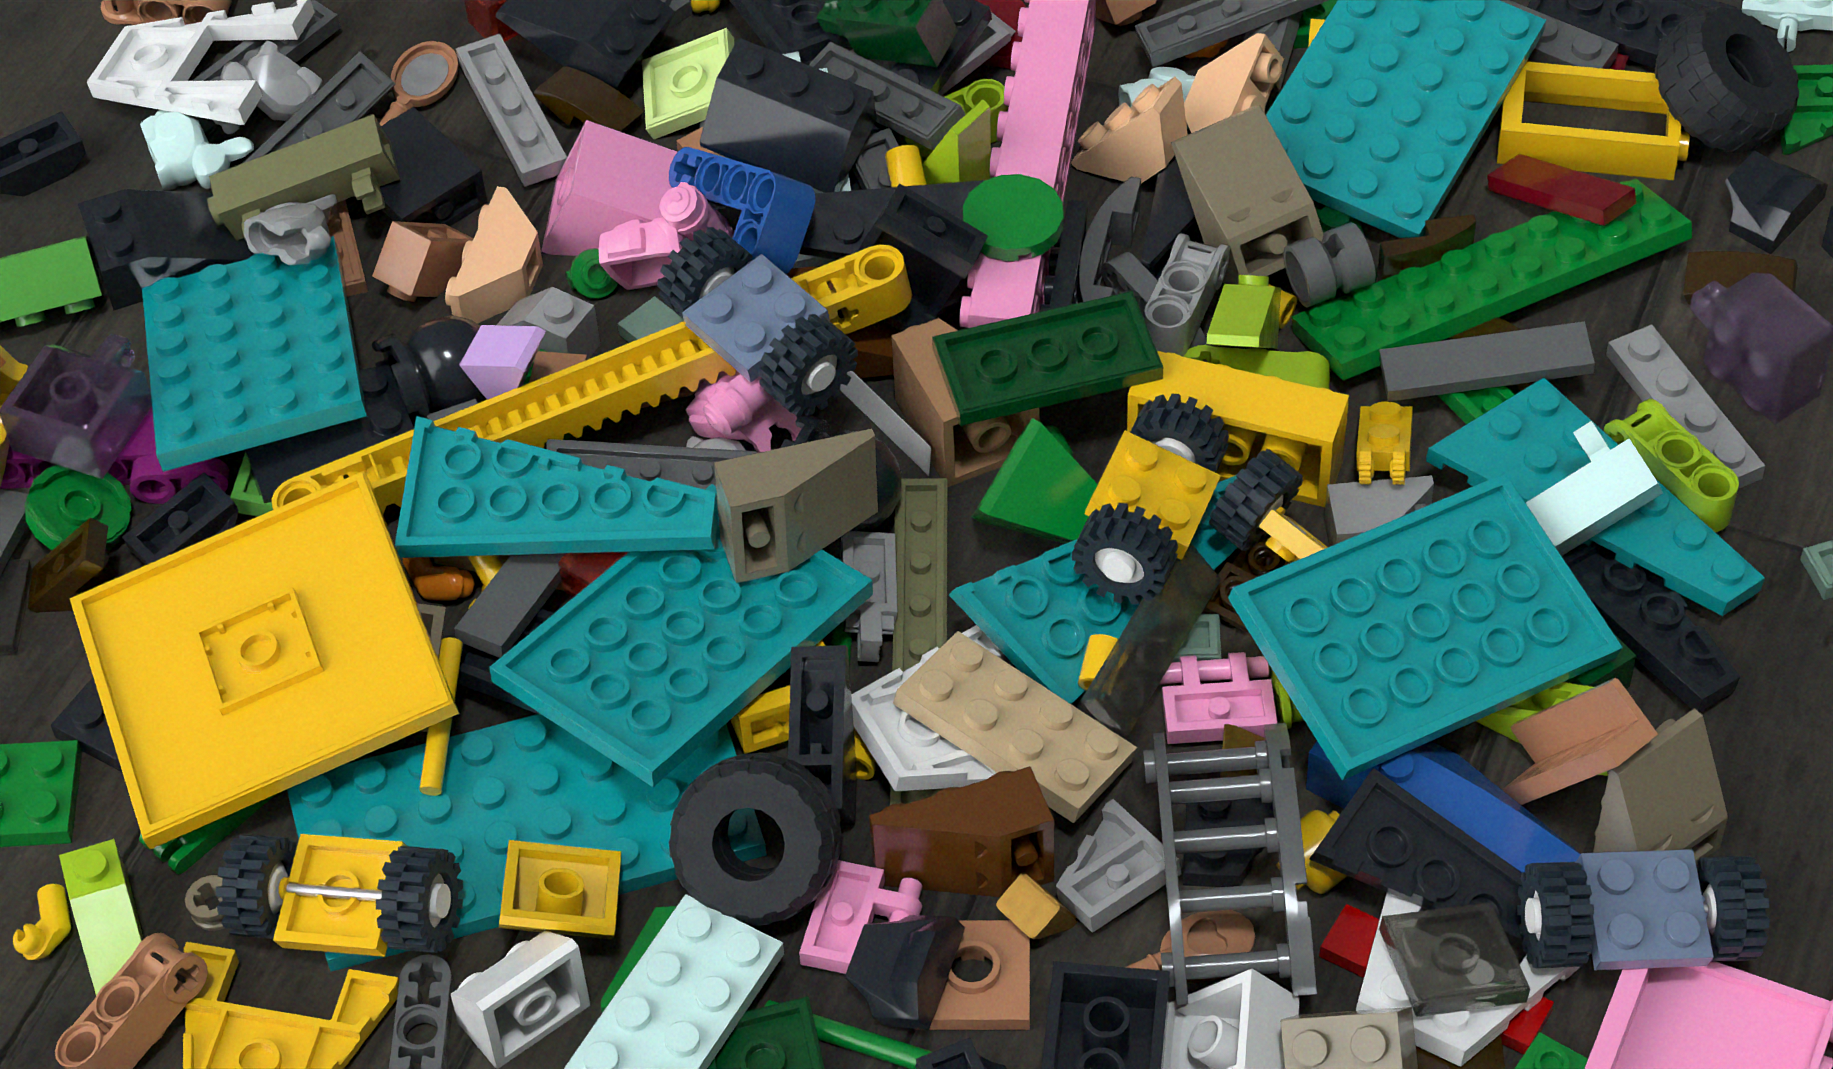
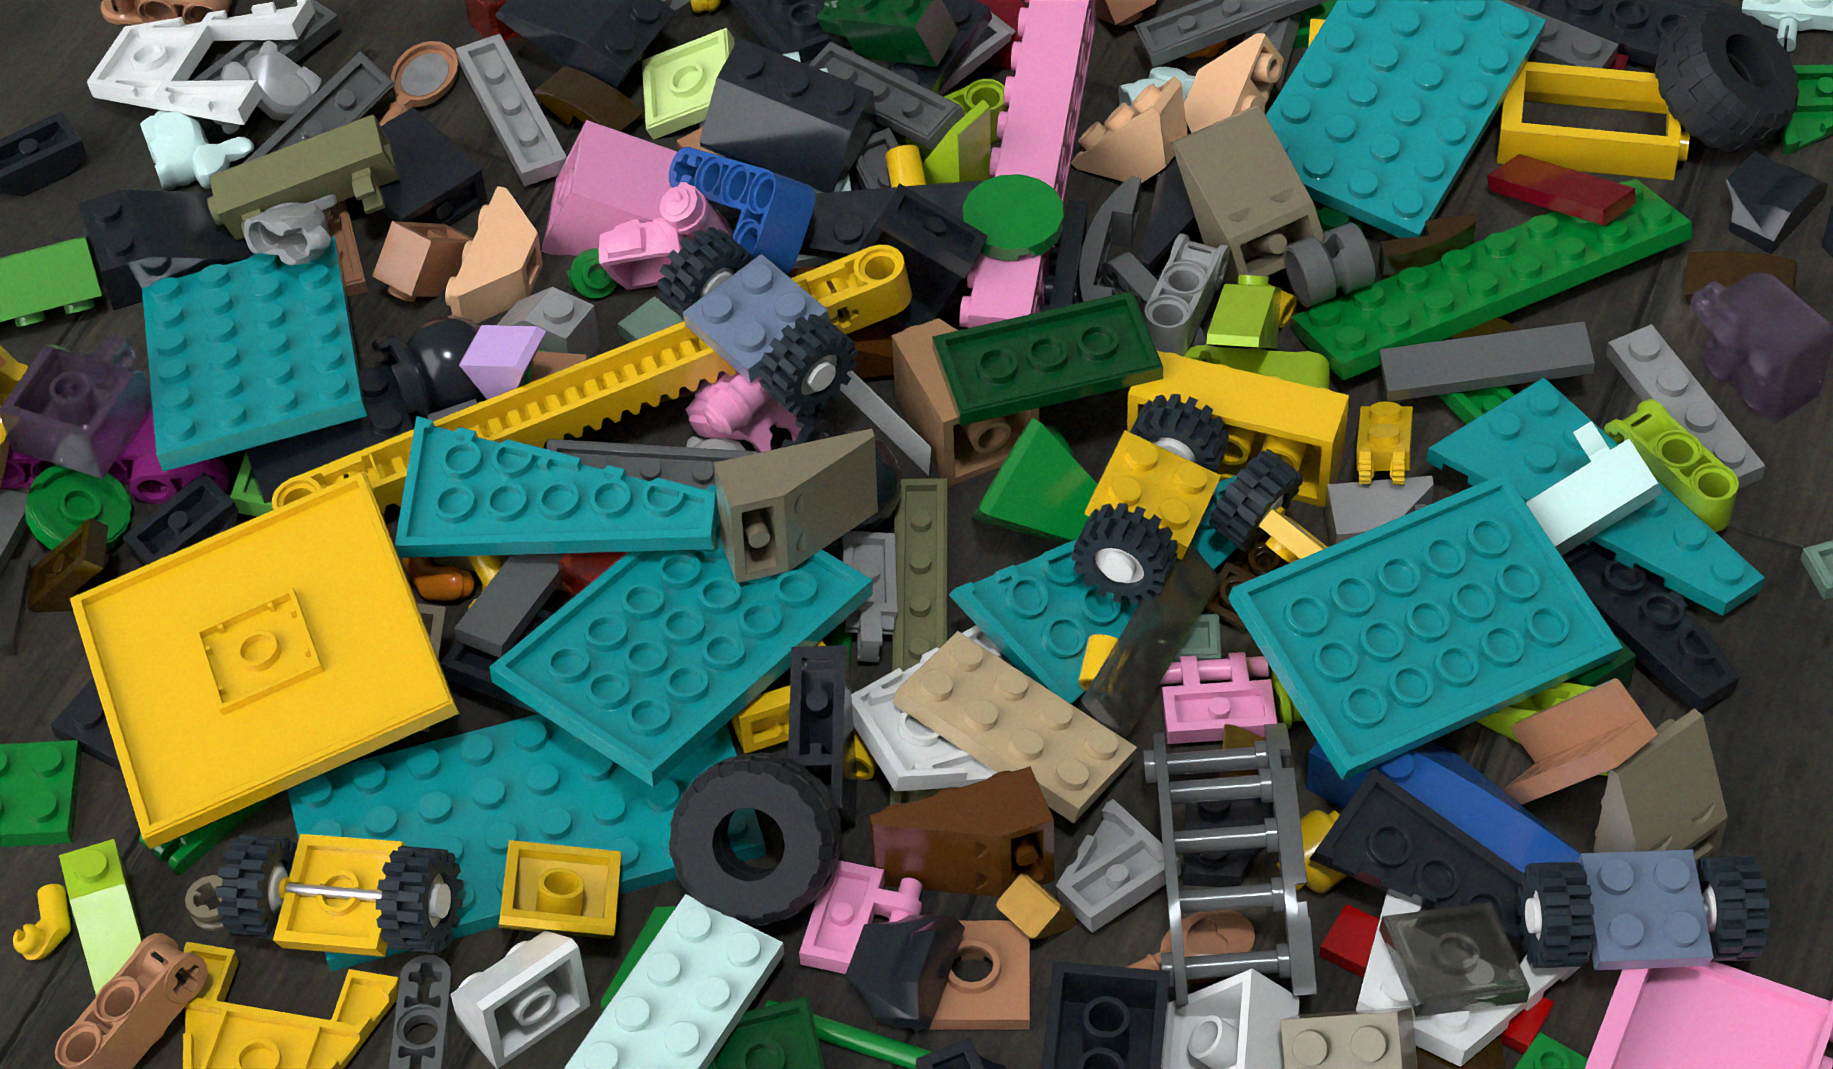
(439, 733): yellow bar -> none

